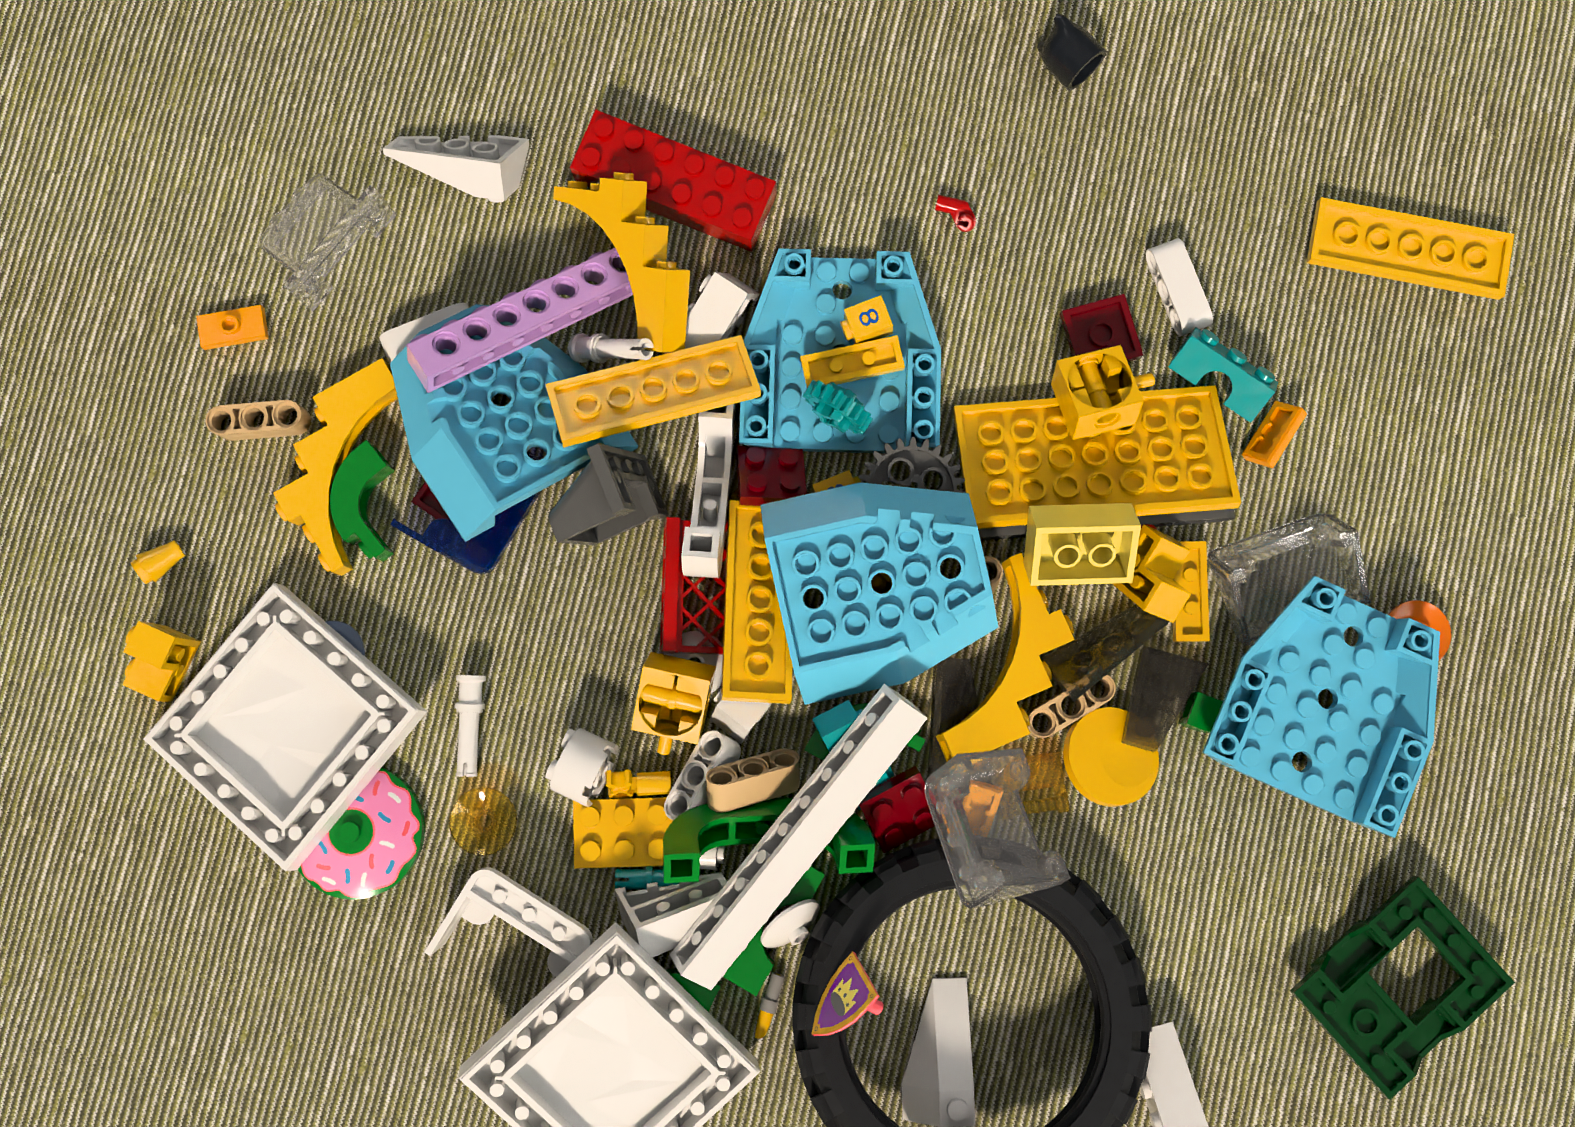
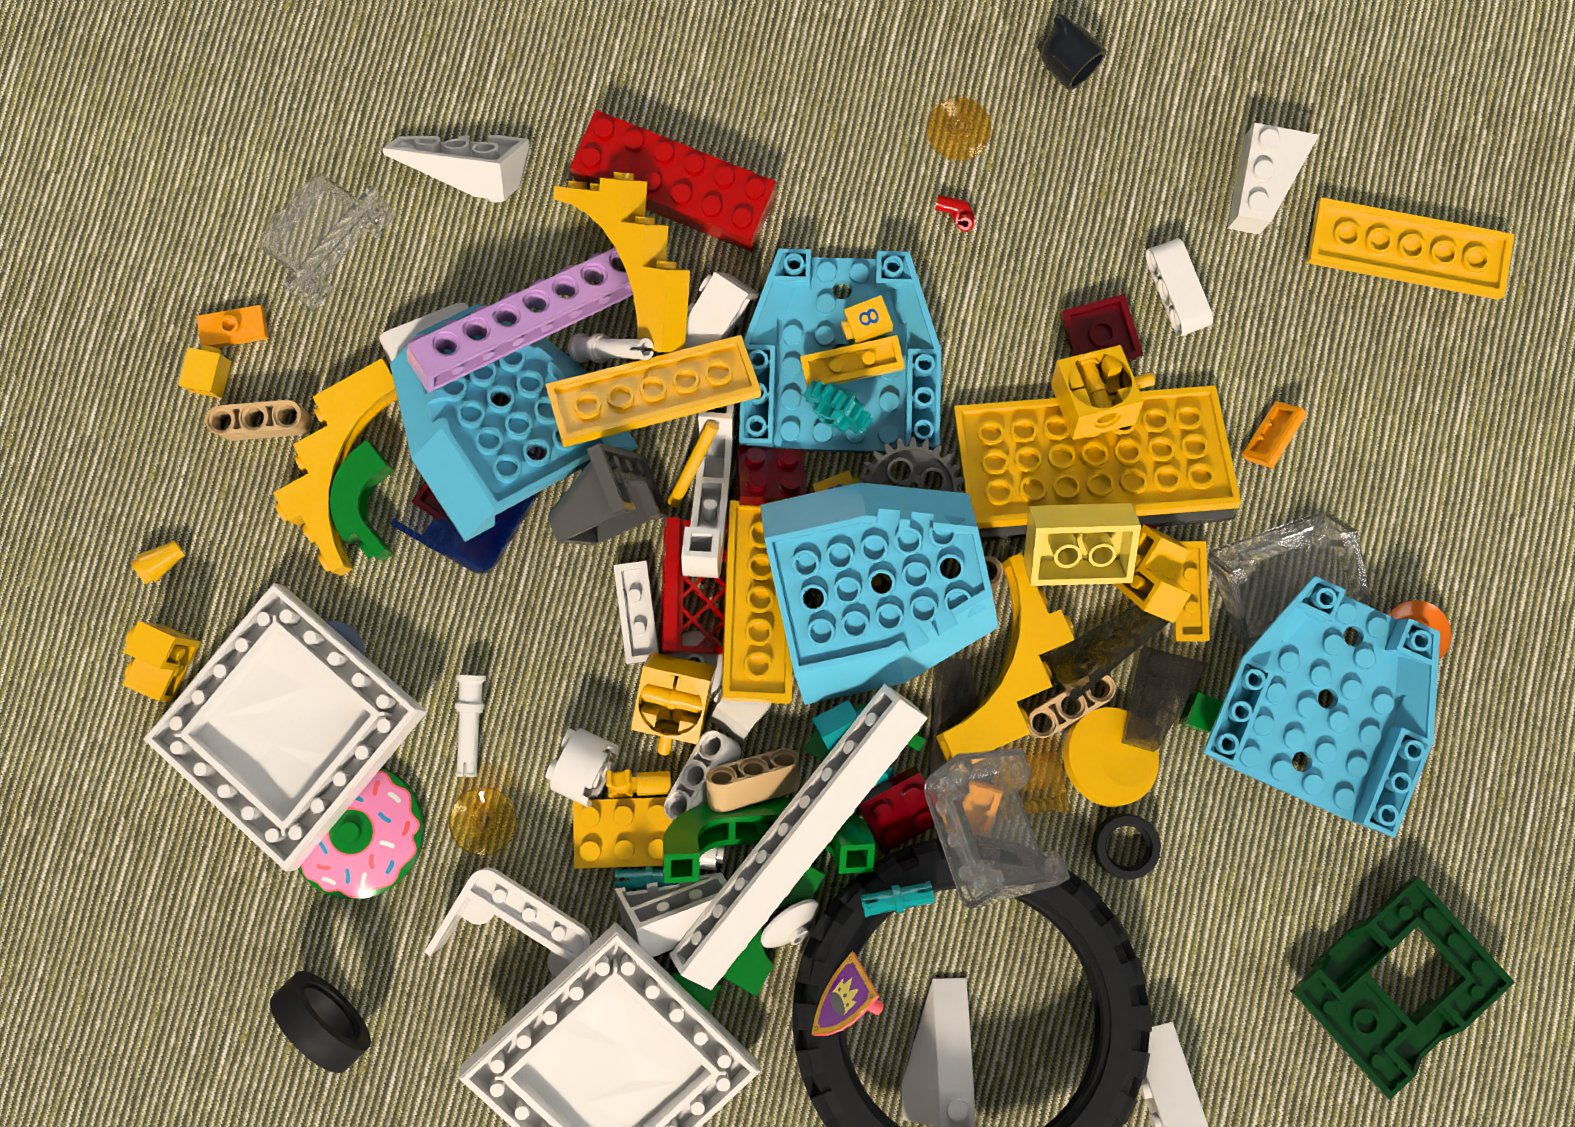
(205, 371): none -> yellow brick
(320, 1022): none -> black tyre
(636, 611): none -> white plate
(693, 464): none -> yellow bar
(769, 1004): light grey piece -> none
(897, 899): none -> teal pin
(955, 142): none -> clear yellow dish
(1151, 855): none -> black tyre
(1250, 385): teal arch -> none
(1265, 173): none -> white wedge

